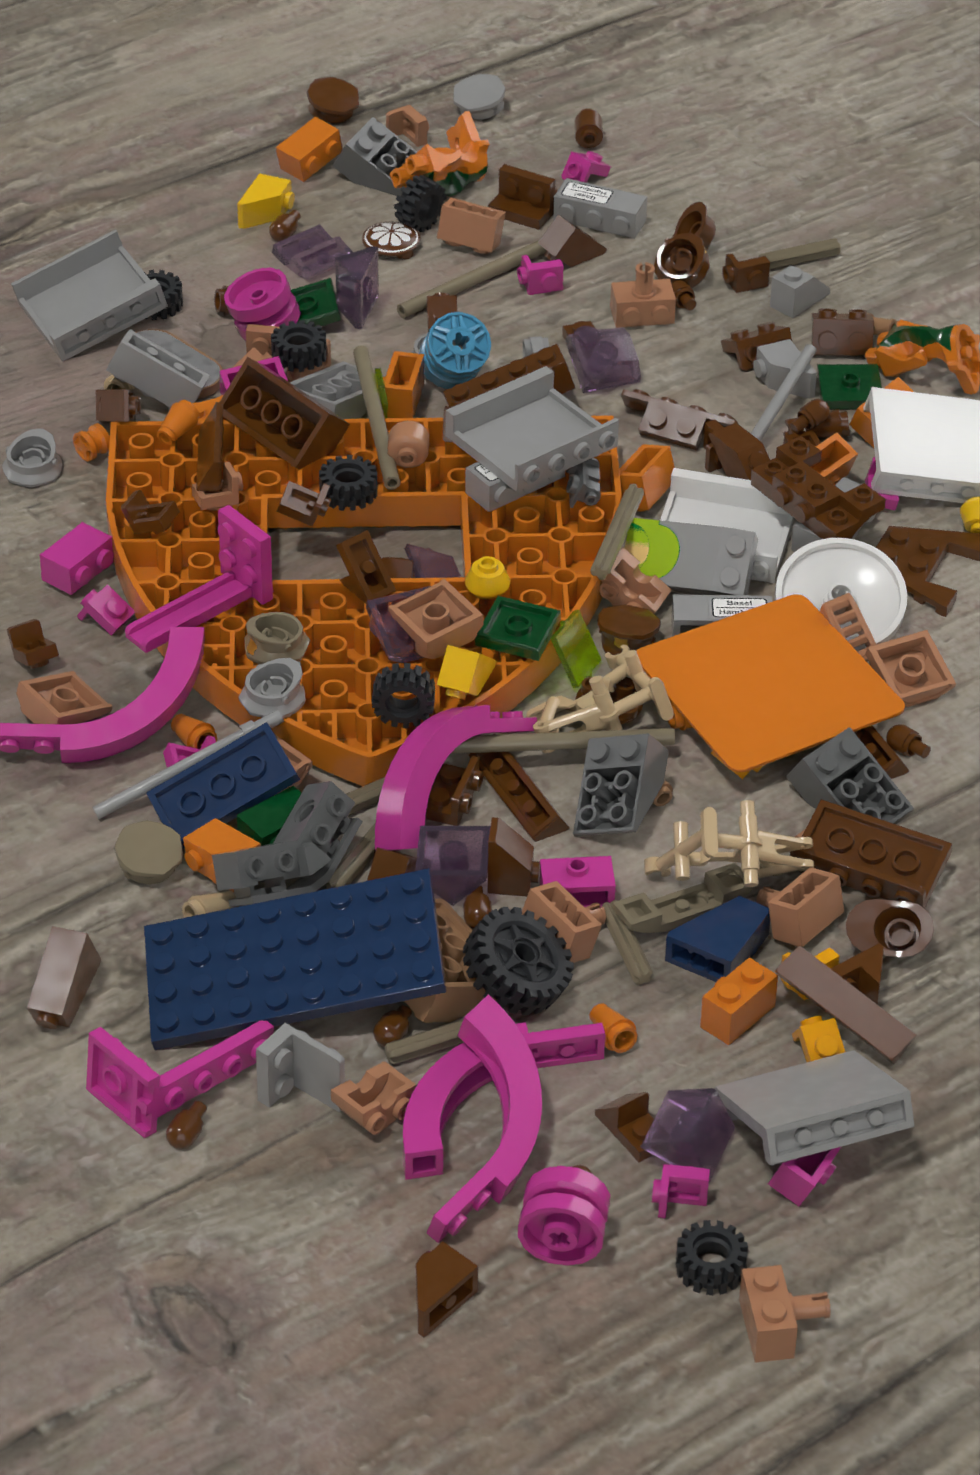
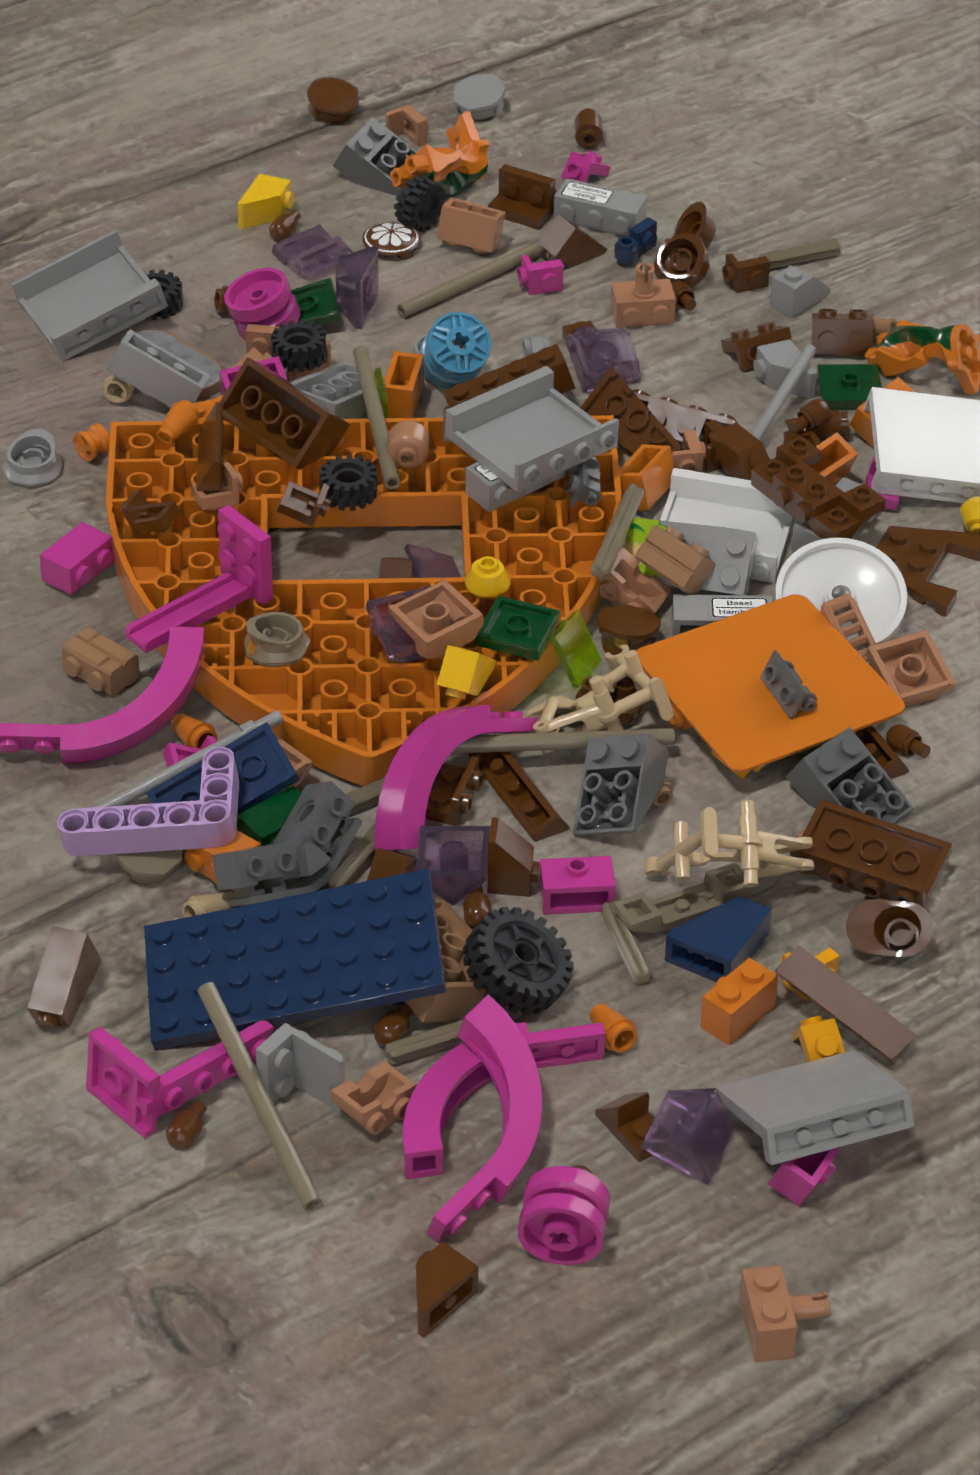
(30, 645): reddish brown bracket -> none
(60, 700): nougat slope -> none
(100, 662): none -> medium nougat brick
(106, 609): dark pink bracket -> none
(117, 405): reddish brown slope -> none
(161, 826): none -> lavender beam
(259, 1096): none -> dark tan piece
(274, 688): light grey hat -> none
(309, 149): orange brick -> none
(366, 570): reddish brown slope -> none
(403, 710): black tyre -> none
(438, 306): reddish brown bracket -> none
(574, 922): nougat brick -> none
(636, 421): none -> reddish brown wing
(640, 240): none -> dark blue plate
(674, 559): none -> medium nougat brick
(681, 1186): dark pink bracket -> none
(693, 454): none -> nougat bracket
(713, 1240): black tyre -> none
(787, 686): none -> dark grey hinge
(803, 906): nougat brick -> none
(864, 971): reddish brown slope -> none

